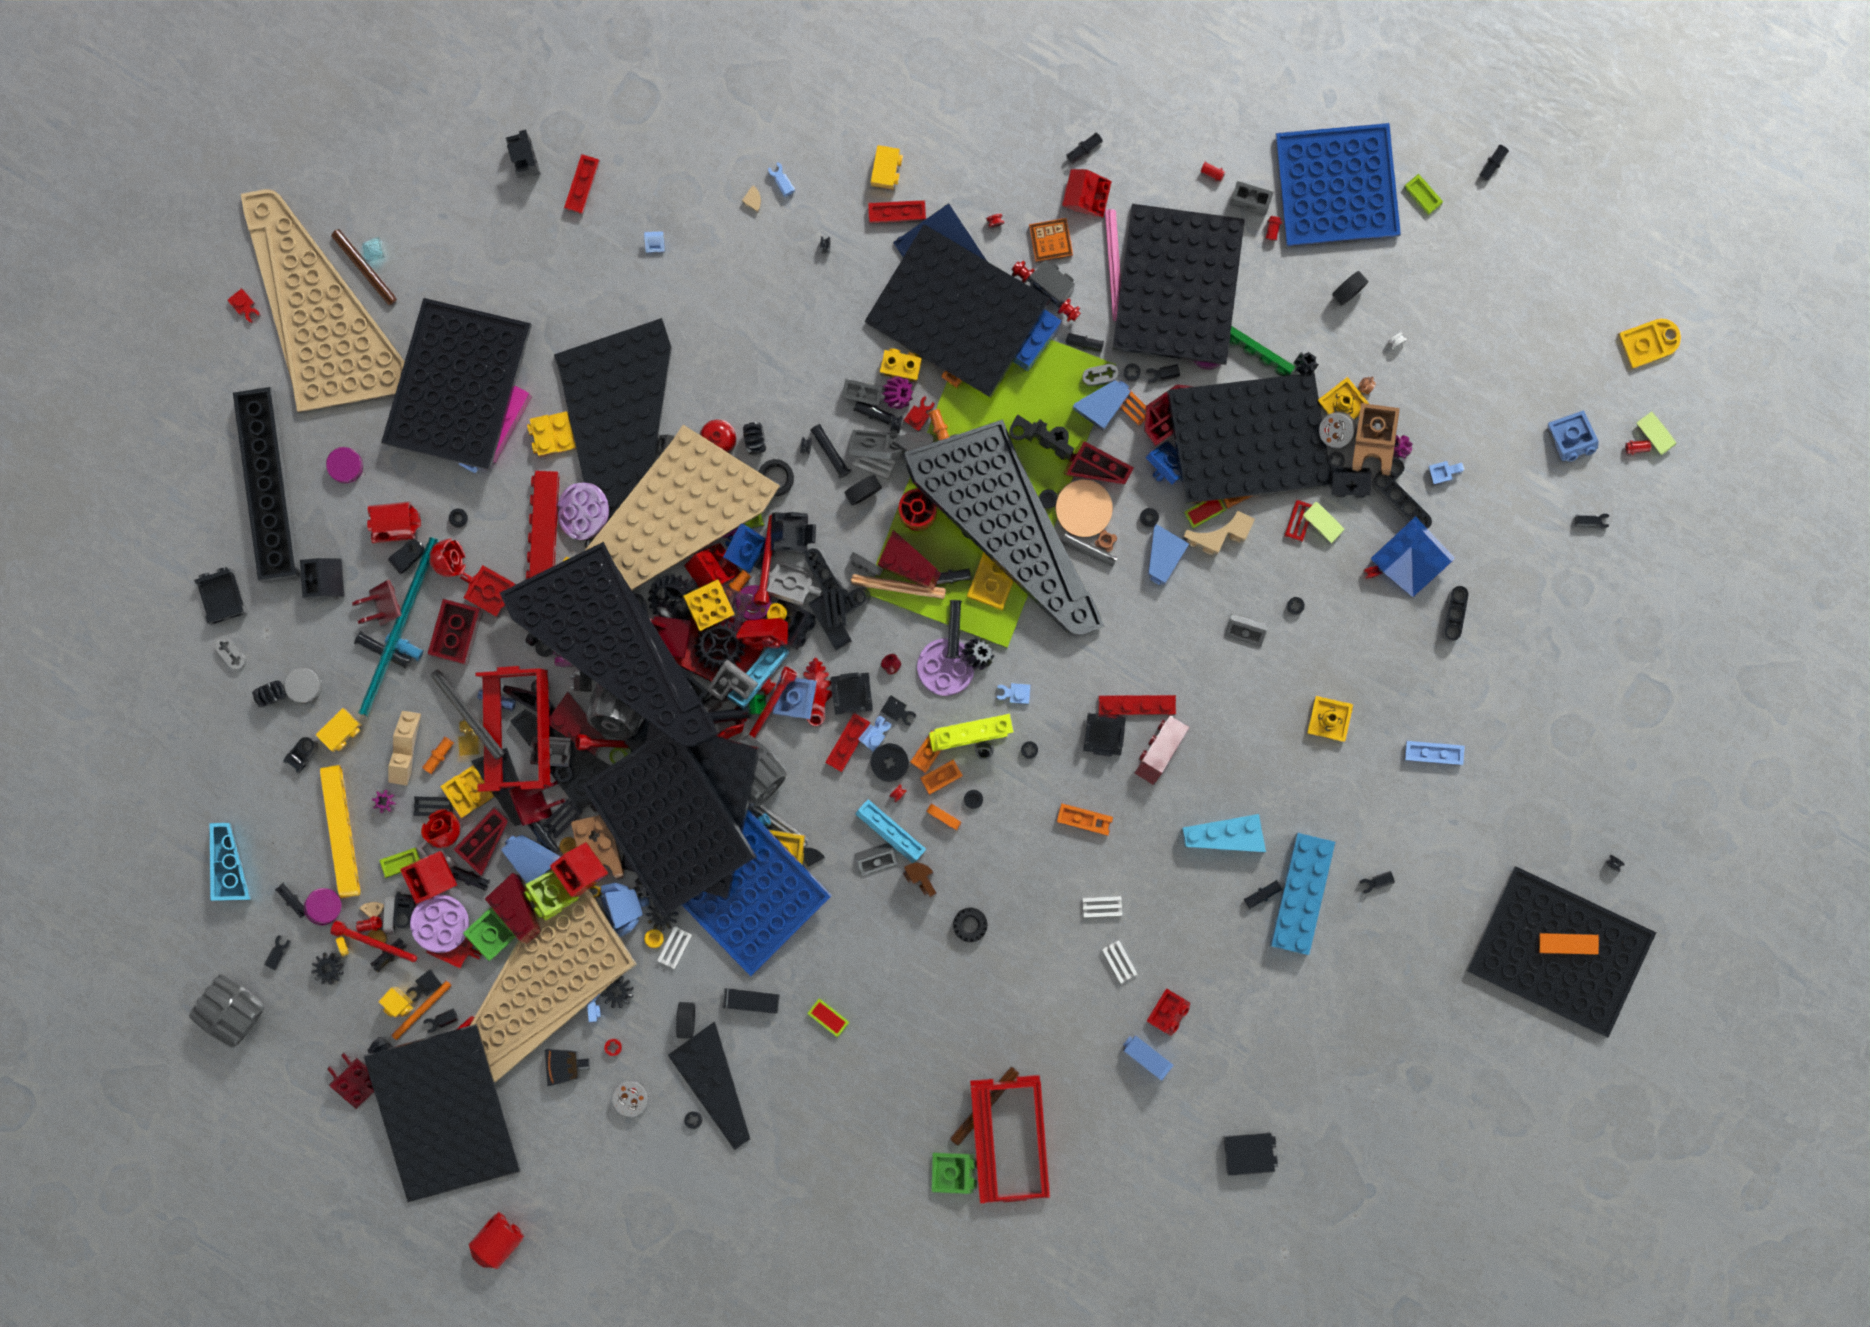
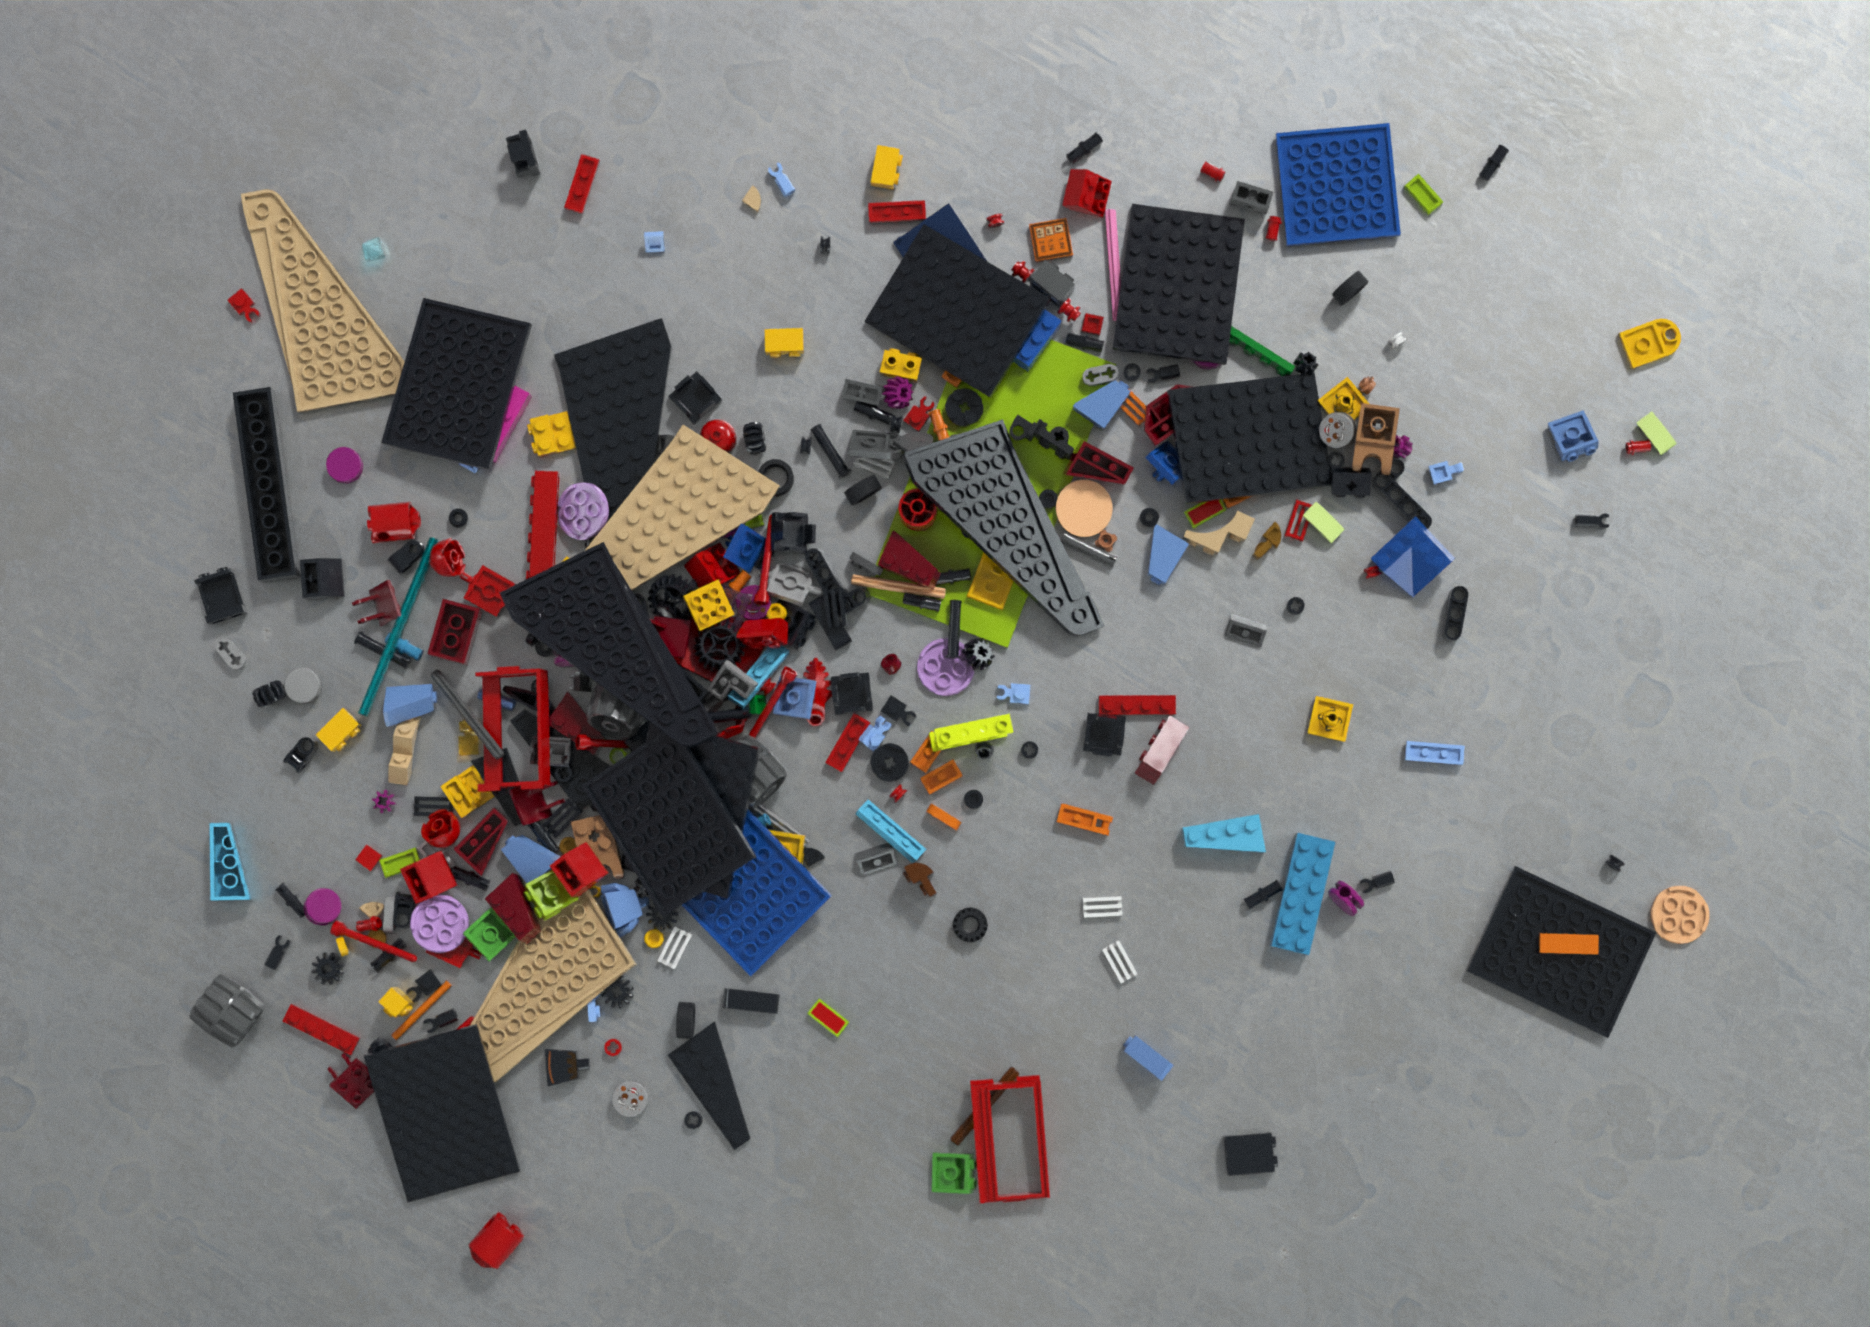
(321, 1029): none -> red plate
(340, 831): yellow beam -> none
(364, 267): reddish brown axle -> none
(368, 857): none -> red tile
(408, 702): none -> medium blue slope
(438, 755): orange pin -> none
(695, 397): none -> black panel
(784, 341): none -> yellow brick
(921, 601): none -> black axle
(958, 398): none -> black plate
(1092, 324): none -> red tile
(1169, 1012): red bracket -> none
(1261, 549): none -> pearl gold tile
(1273, 535): none -> pearl gold tile
(1346, 898): none -> magenta head
(1679, 914): none -> light nougat tile

